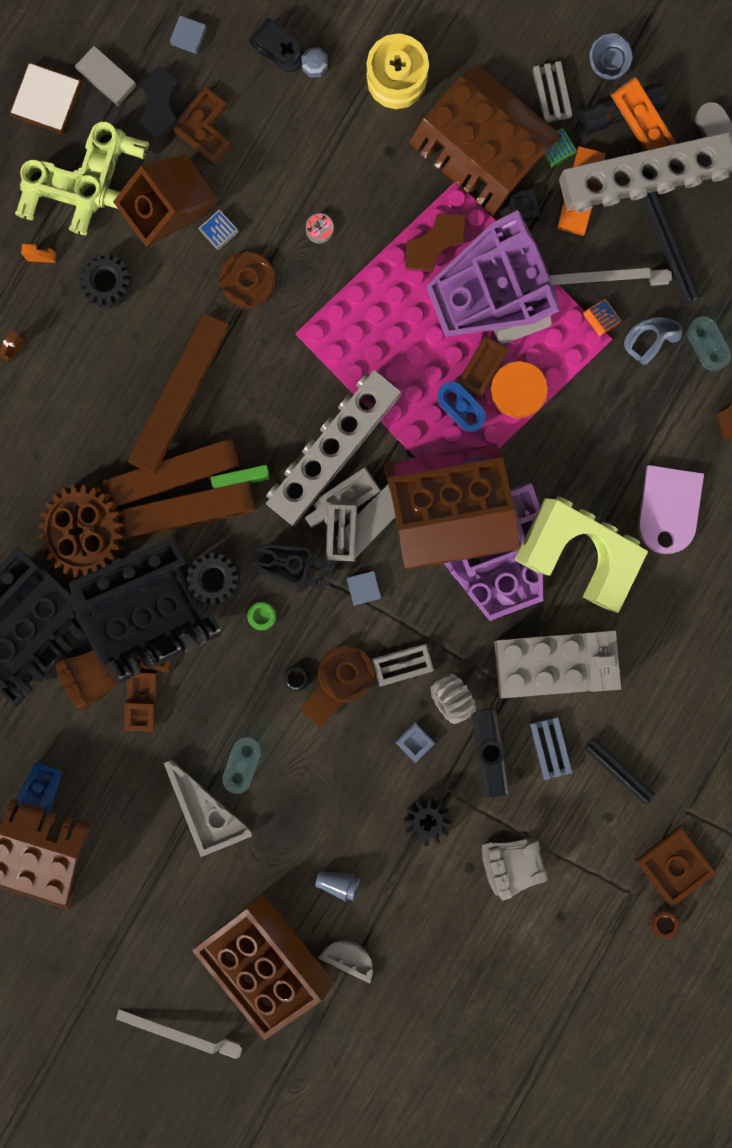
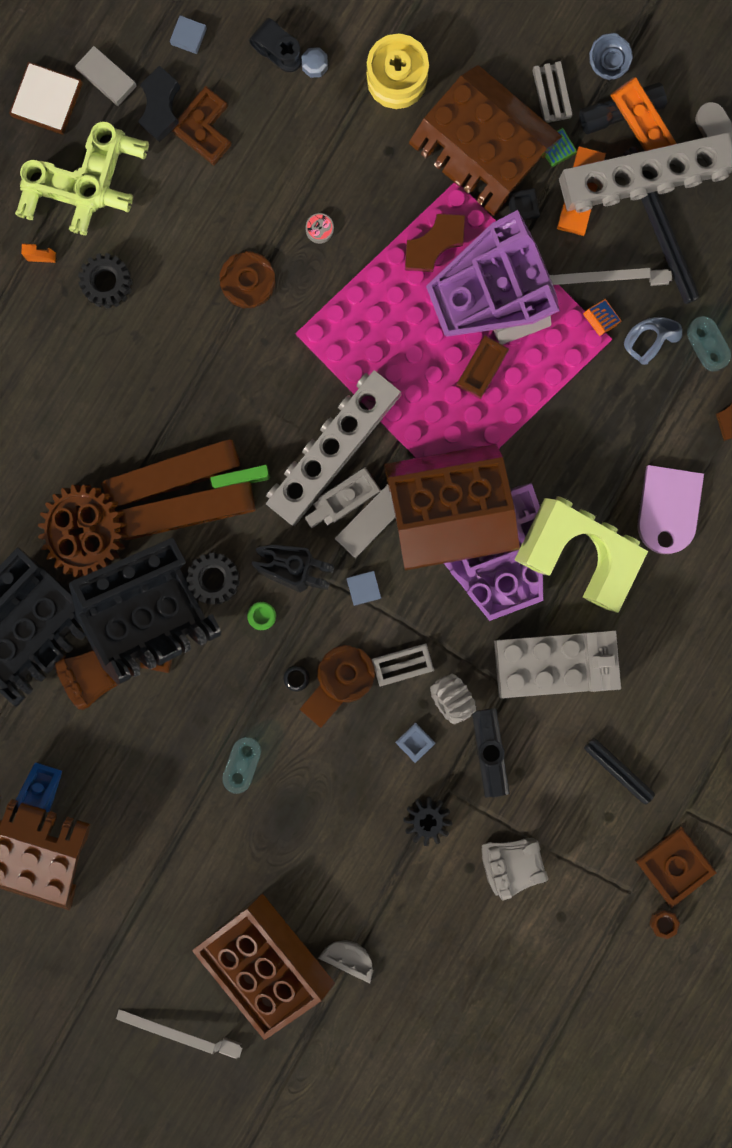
(11, 346): reddish brown tile -> none
(141, 702): reddish brown slope -> none
(164, 198): reddish brown slope -> none
(178, 394): reddish brown tile -> none
(208, 820): light grey wing -> none
(218, 230): tile -> none
(338, 884): sand blue cone -> none
(341, 525): light grey tile -> none
(463, 405): blue plate -> none
(519, 389): orange tile -> none
(561, 744): sand blue tile -> none

